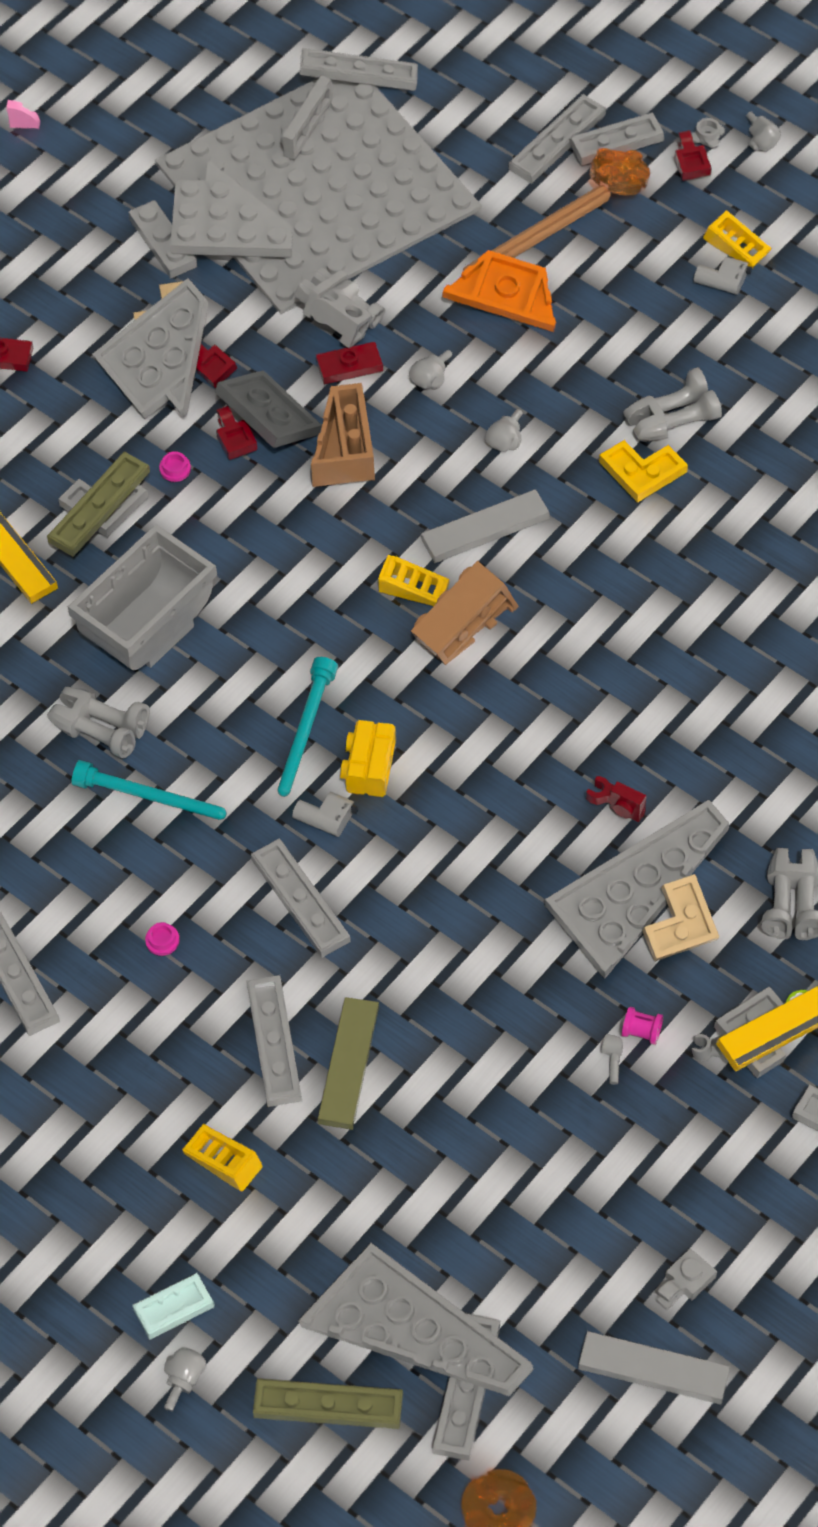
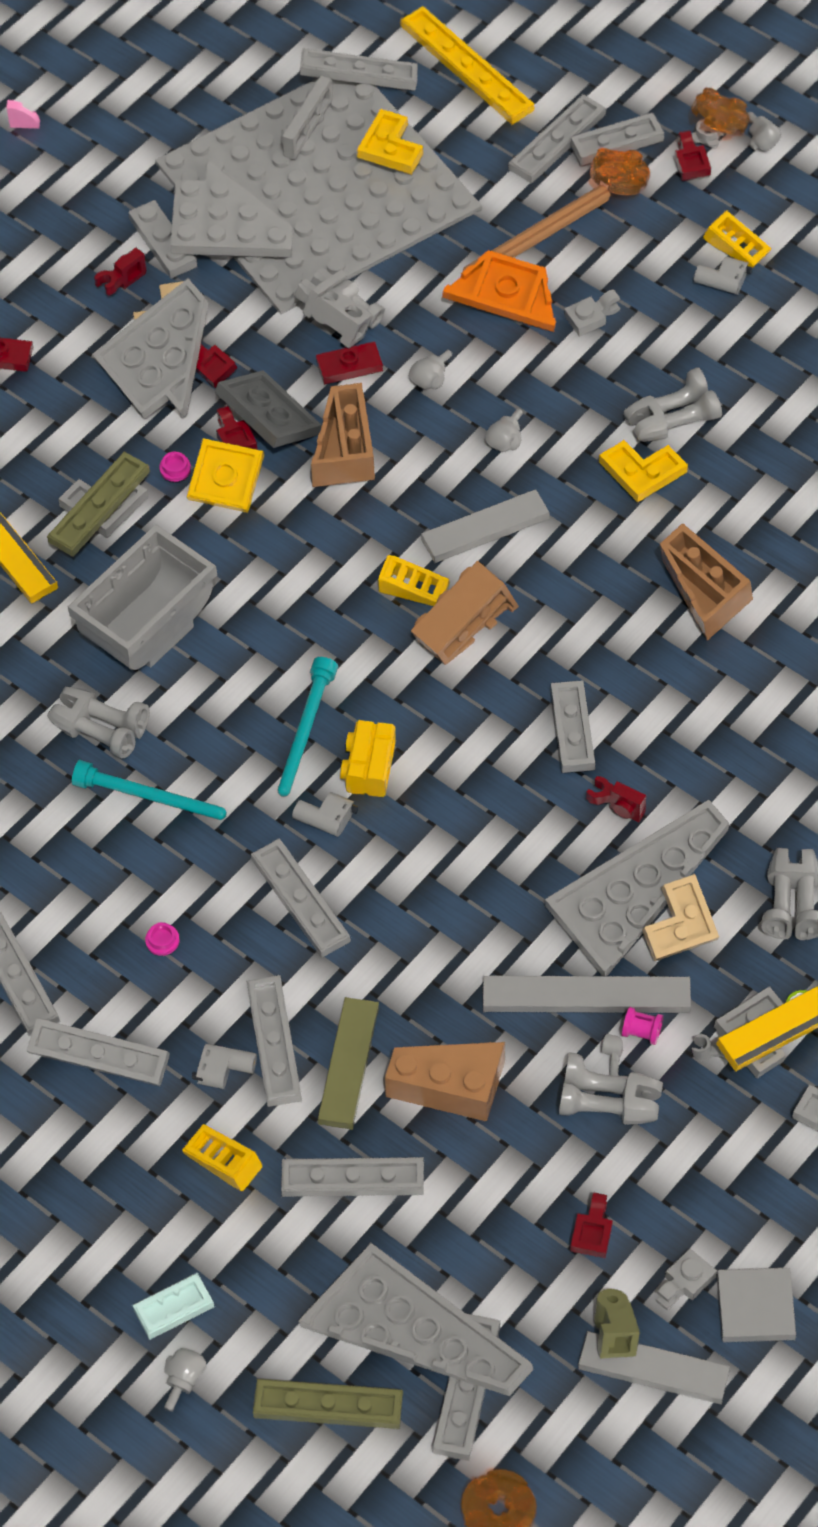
(98, 1052): none -> light grey plate
(126, 271): none -> dark red plate
(218, 1062): none -> light grey piece
(225, 475): none -> yellow tile
(352, 1177): none -> light grey tile
(384, 146): none -> yellow plate
(447, 1077): none -> medium nougat wedge
(467, 65): none -> yellow tile
(572, 726): none -> light grey plate
(586, 994): none -> light grey tile
(590, 315): none -> light grey plate
(593, 1231): none -> dark red plate
(617, 1325): none -> olive leg
(636, 1092): none -> light grey piece
(705, 580): none -> medium nougat wedge
(721, 112): none -> clear orange plate
(756, 1305): none -> light grey tile

